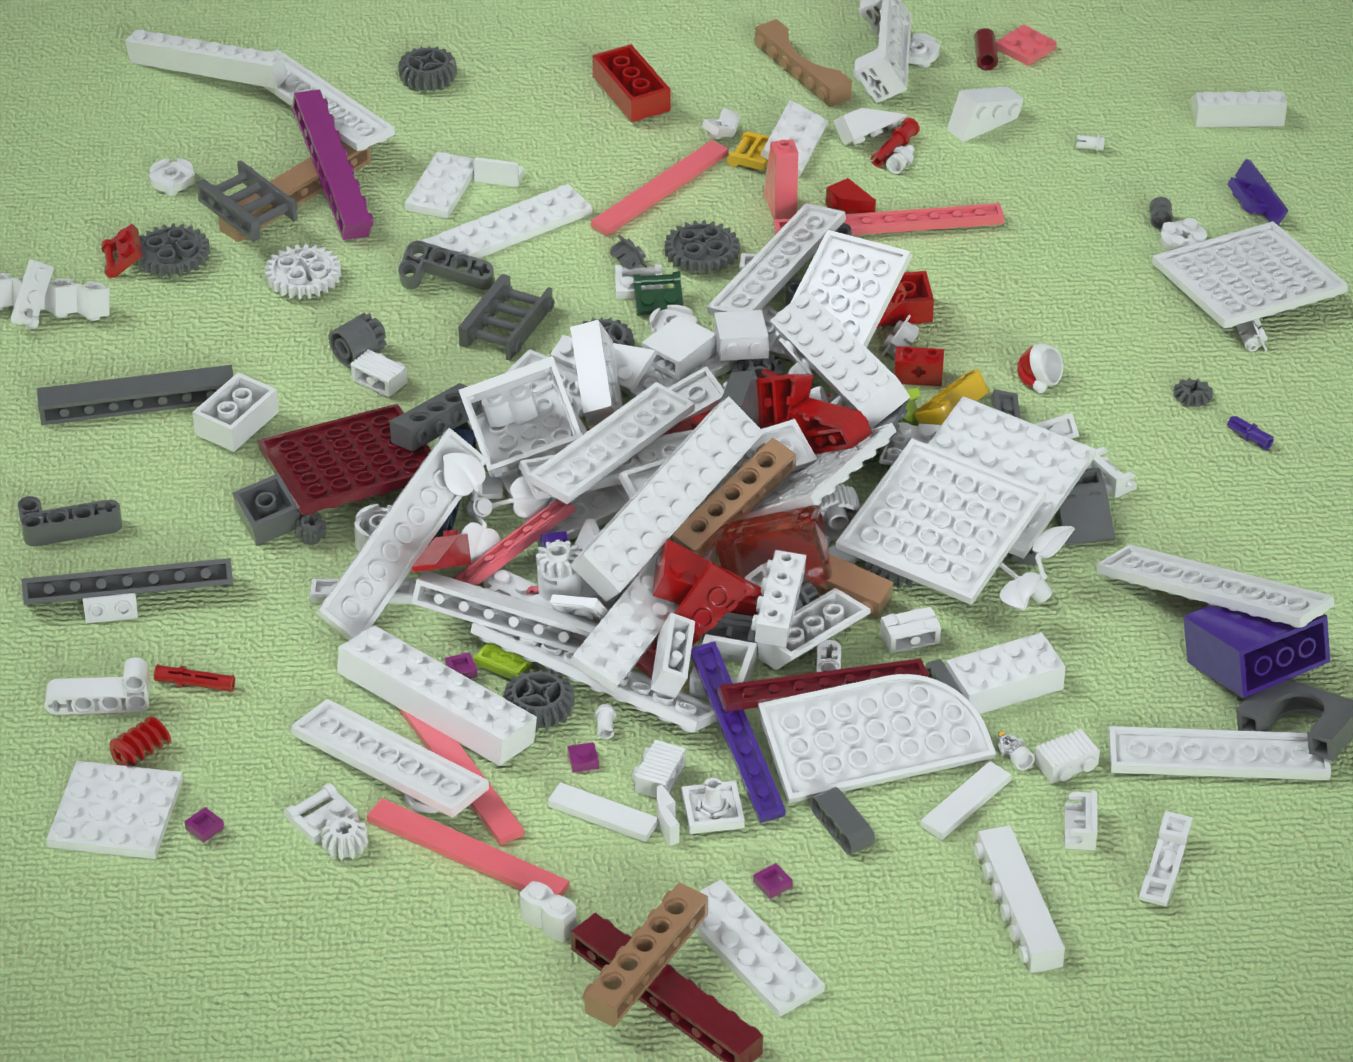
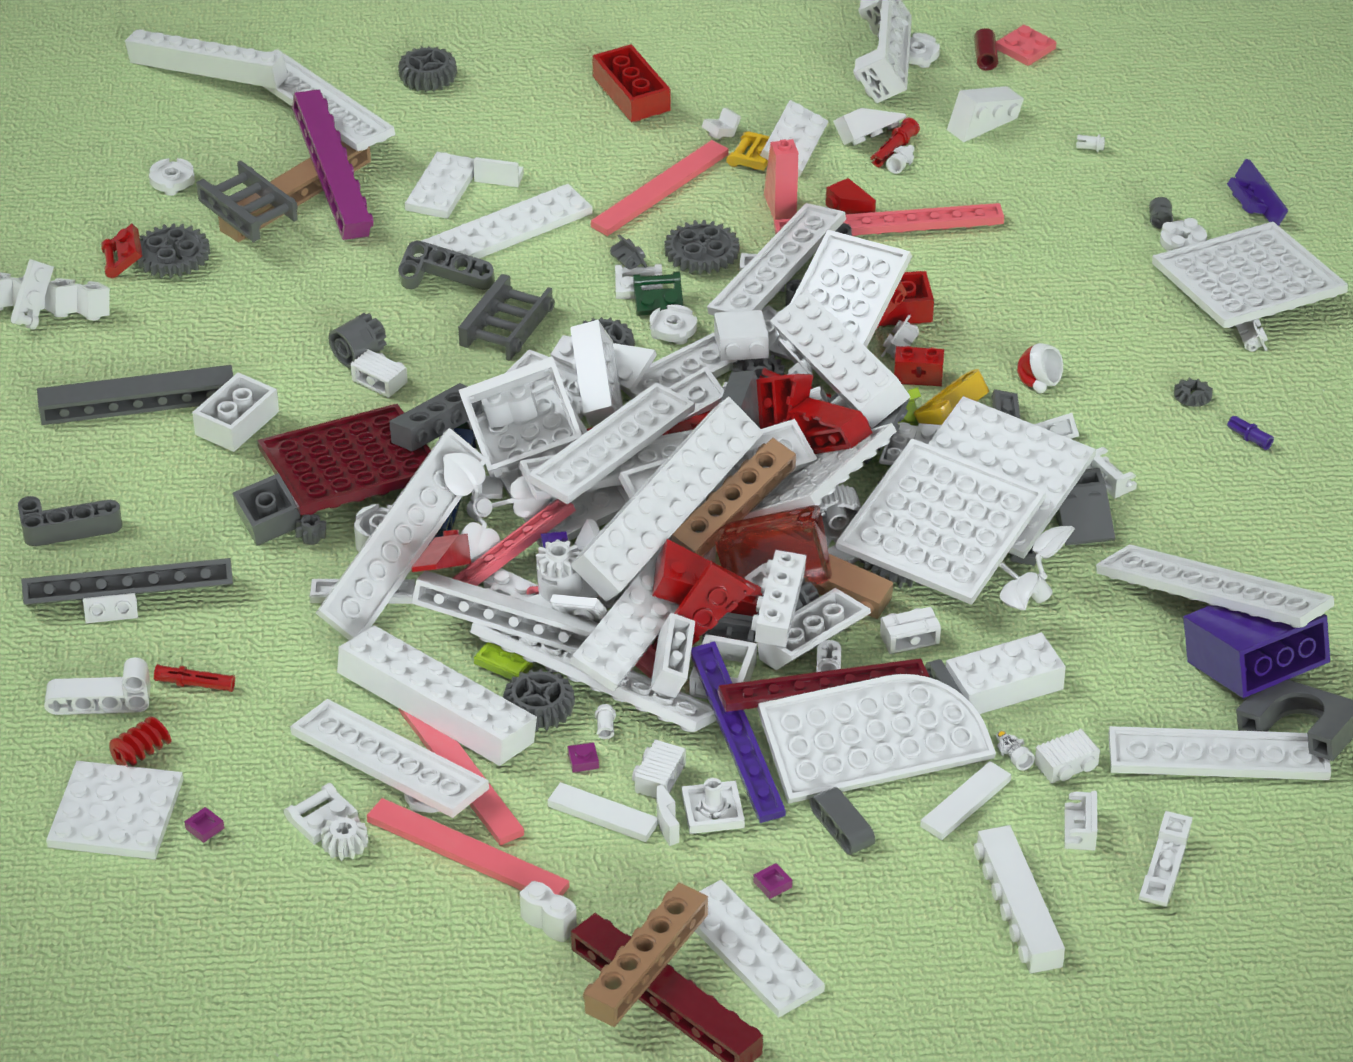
(290, 271): white gear -> none
(462, 664): magenta plate -> none
(680, 346): white brick -> none
(826, 83): medium nougat arch -> none
(1239, 109): white slope -> none

